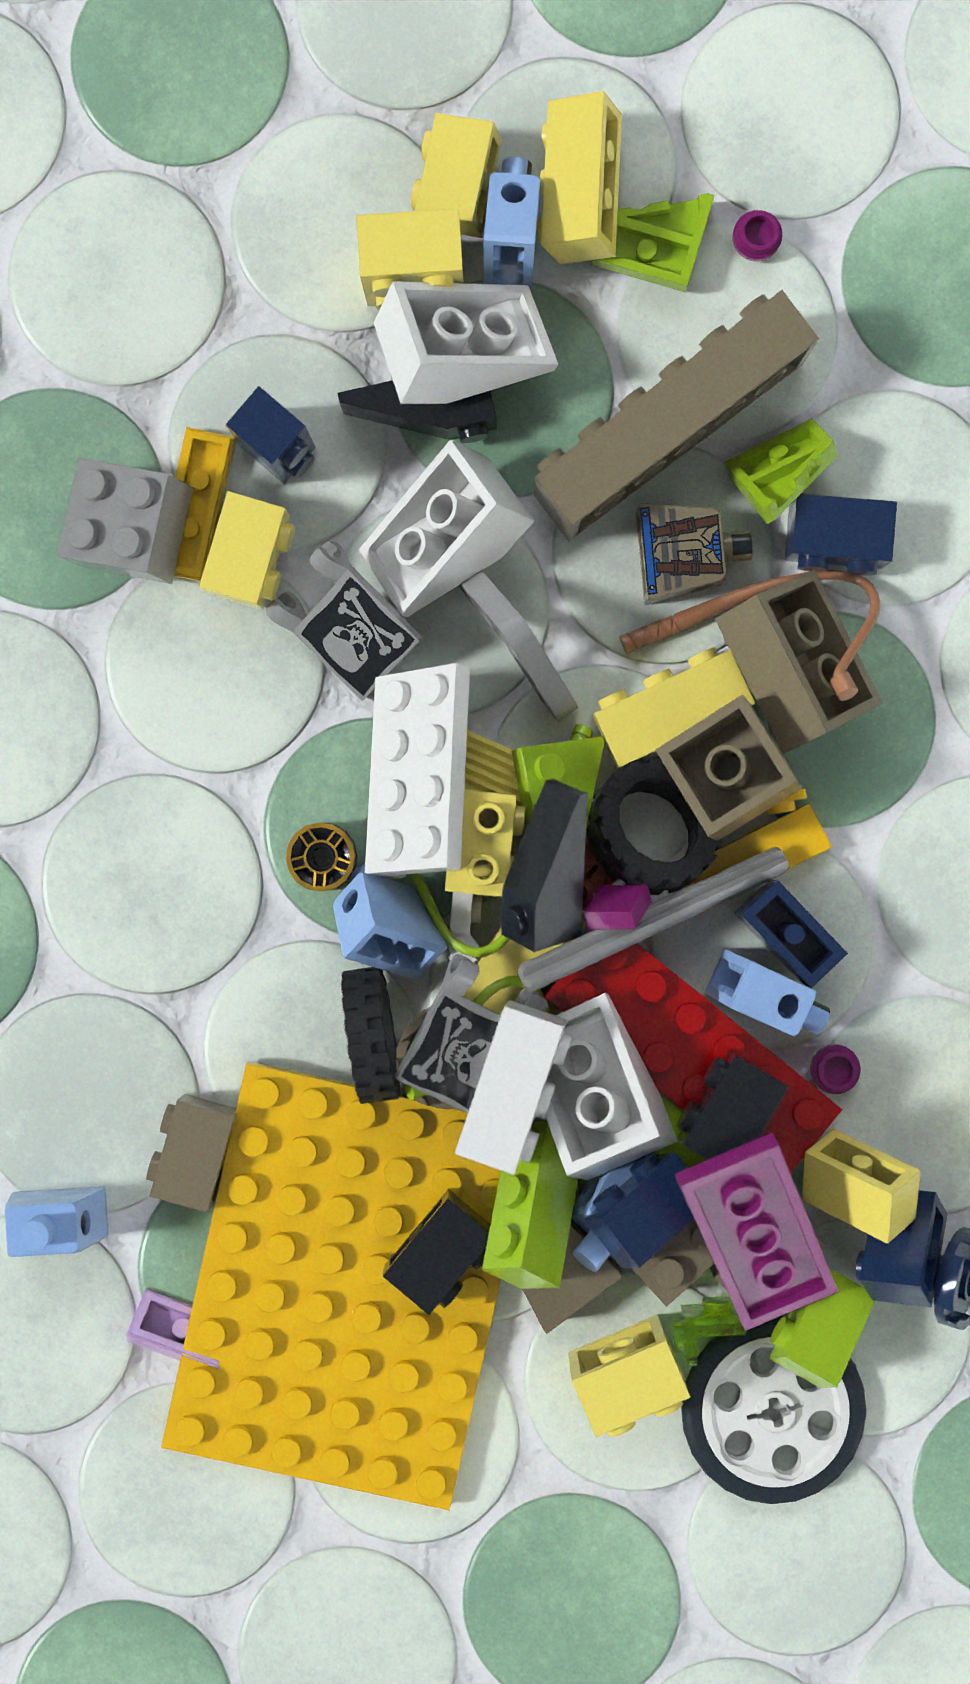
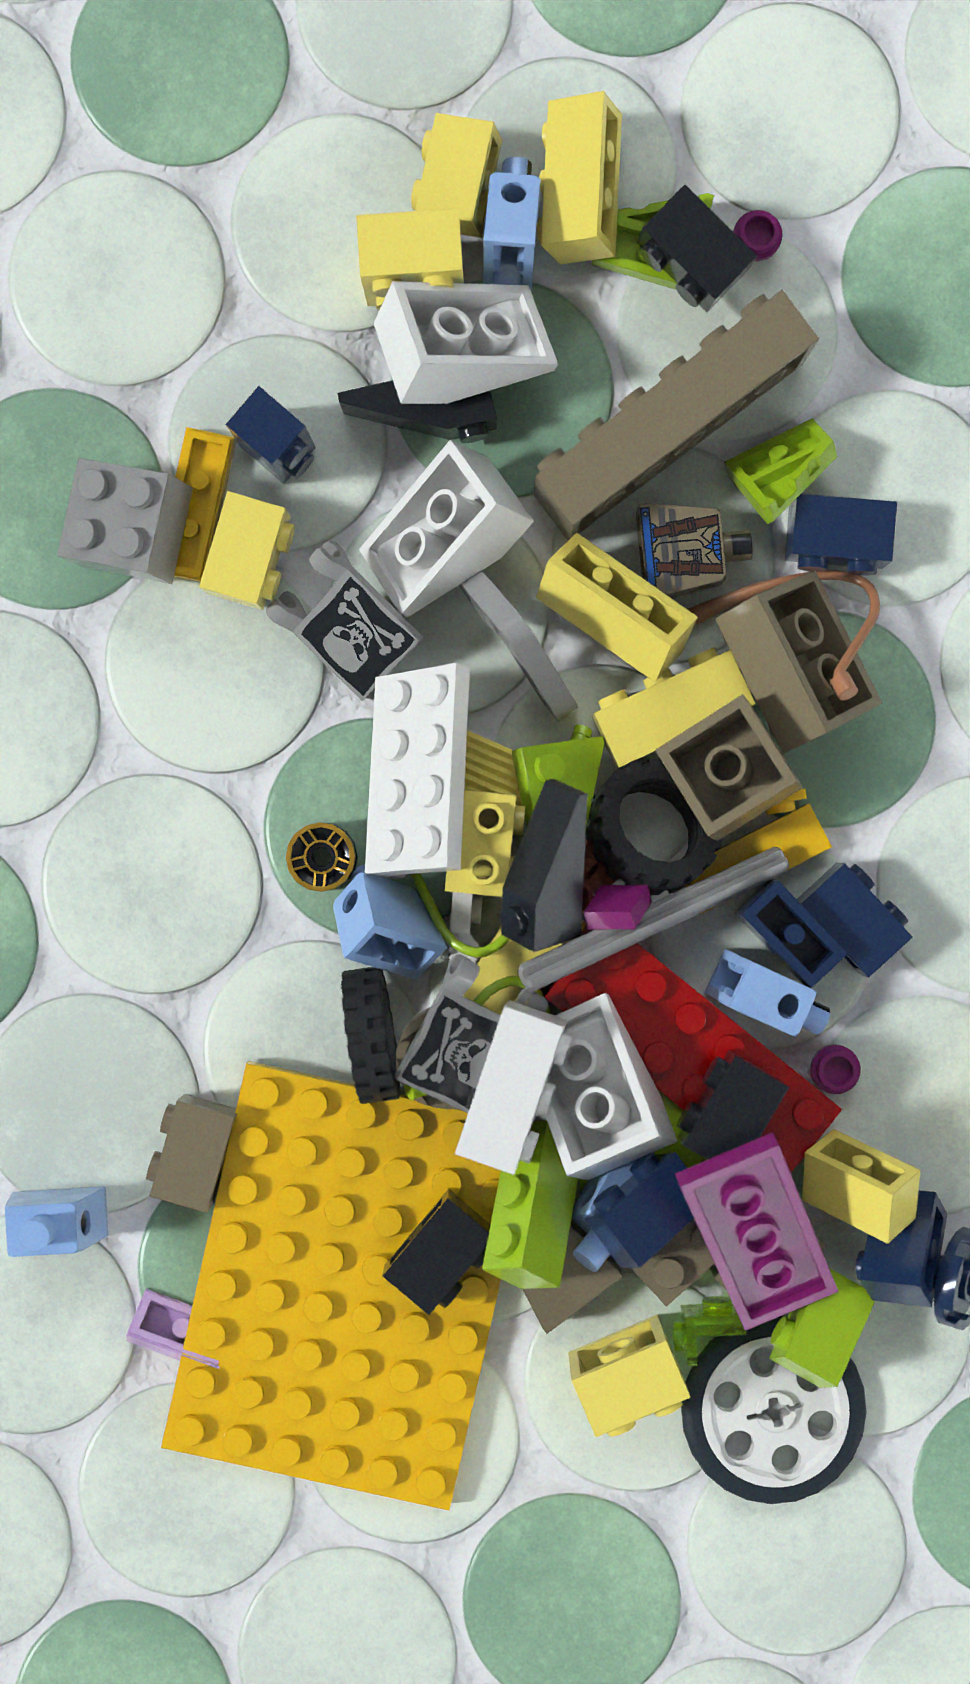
(615, 607): none -> light yellow brick
(694, 249): none -> black brick
(856, 917): none -> dark blue brick

